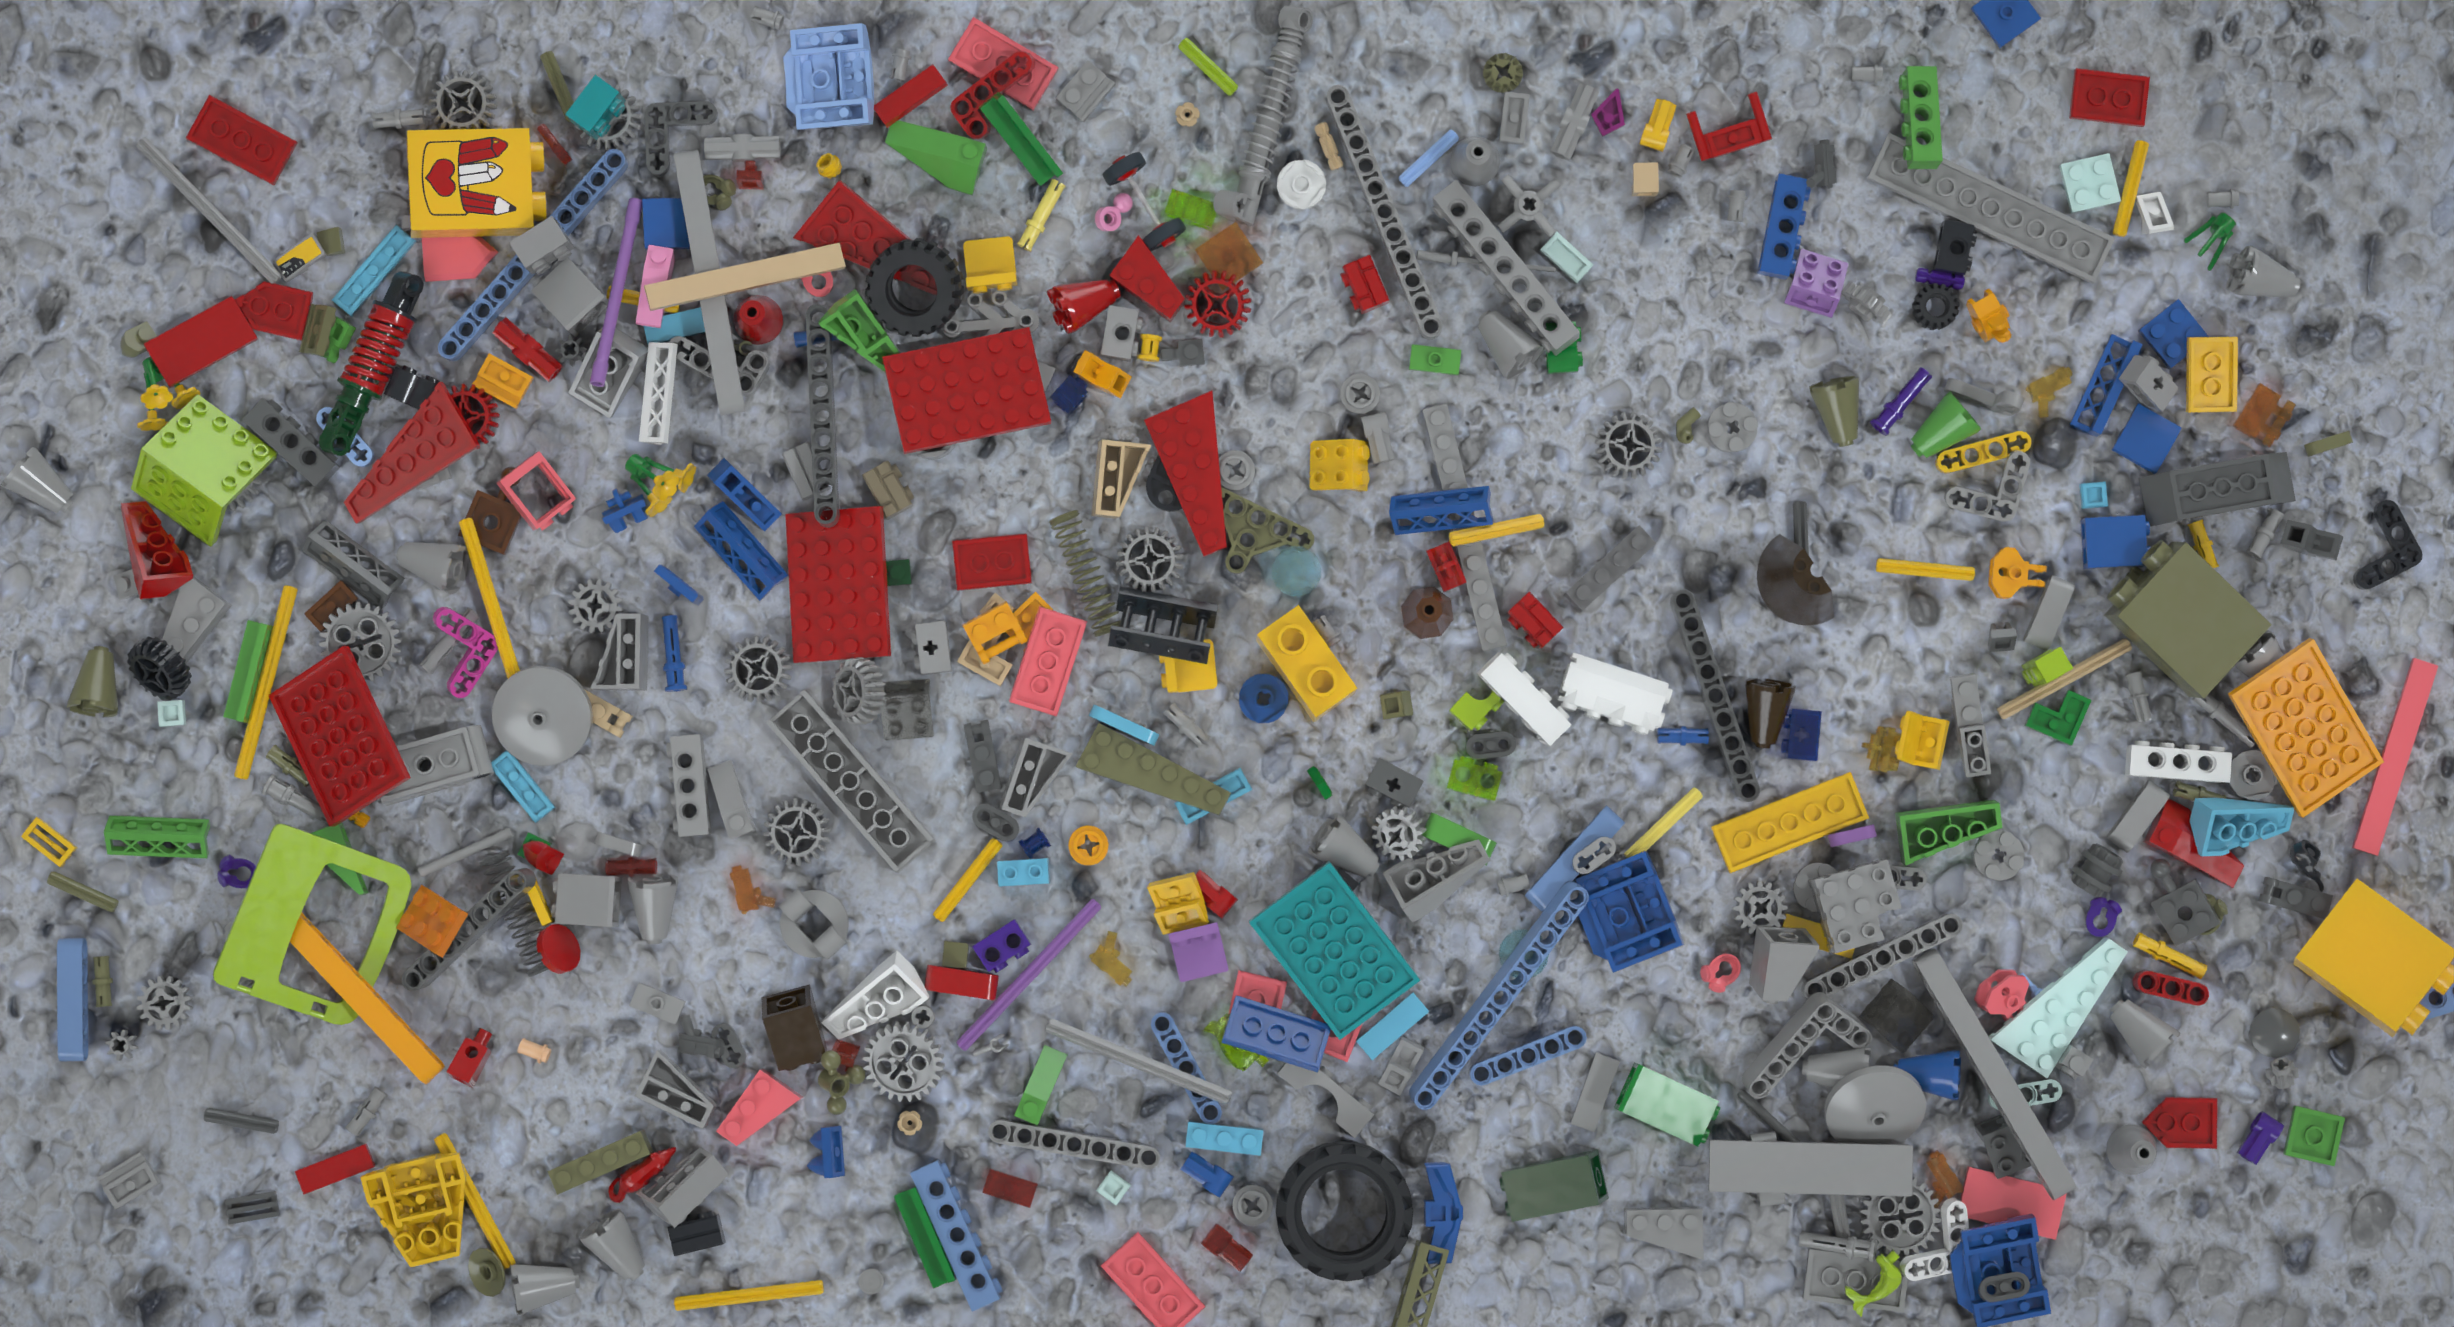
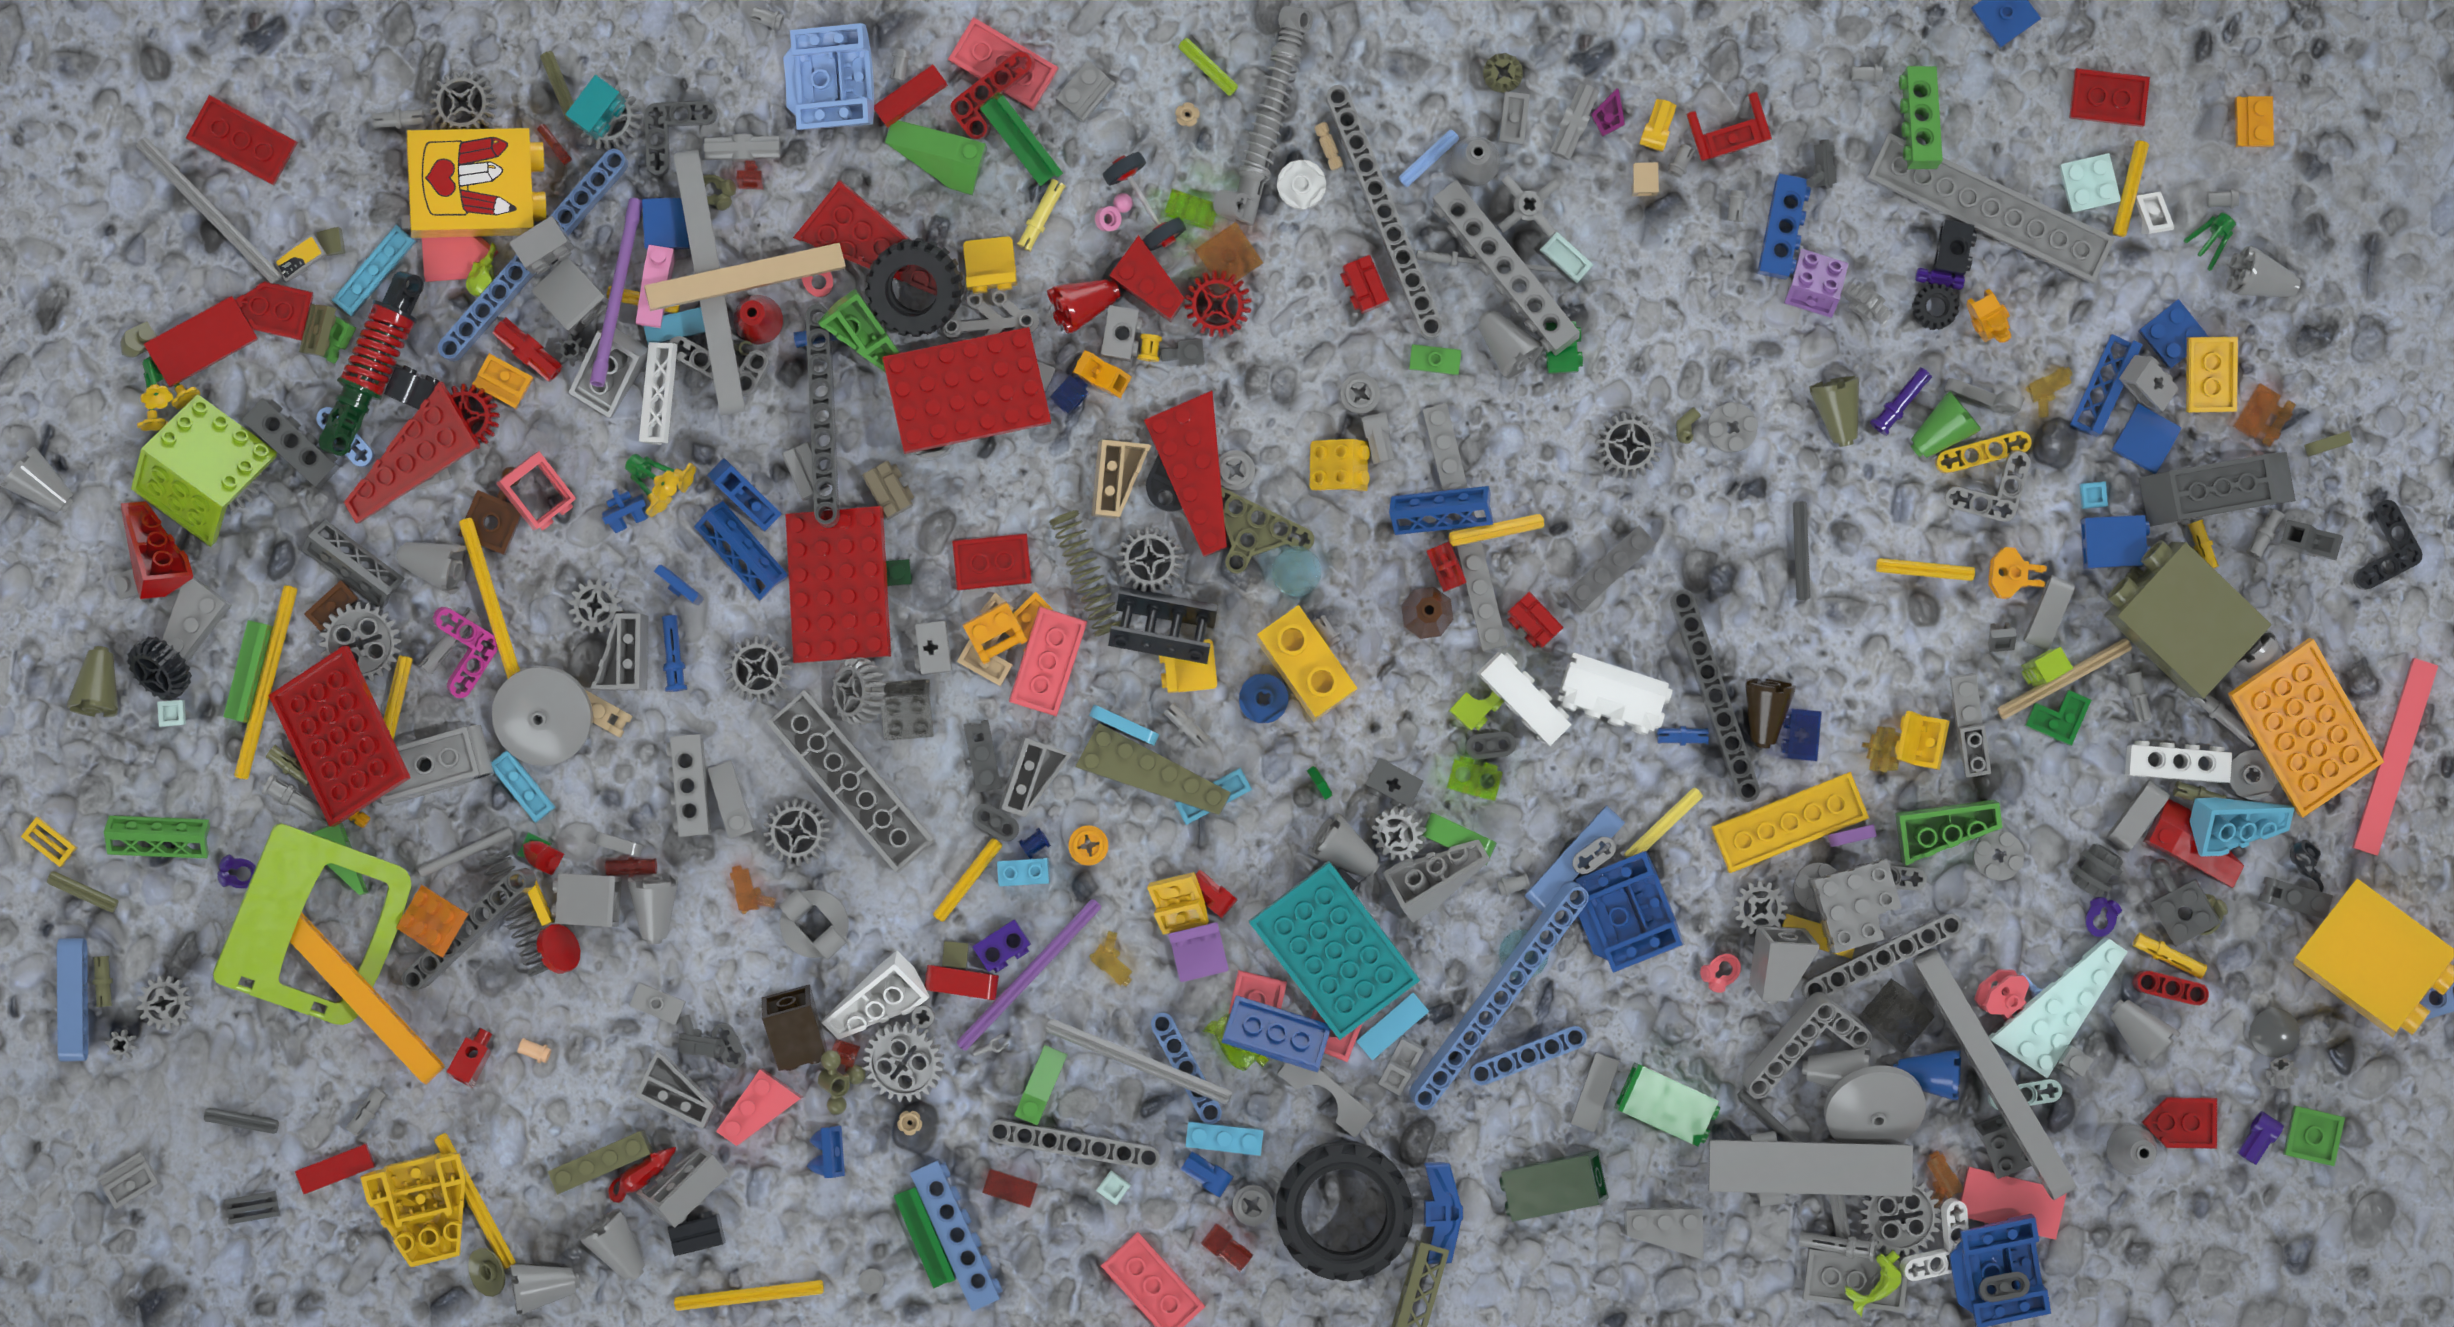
(397, 693): none -> yellow axle
(481, 273): none -> lime piece
(829, 165): yellow plate -> none
(1396, 705): olive slope -> none
(1790, 587): dark brown cone -> none
(2254, 121): none -> light orange plate

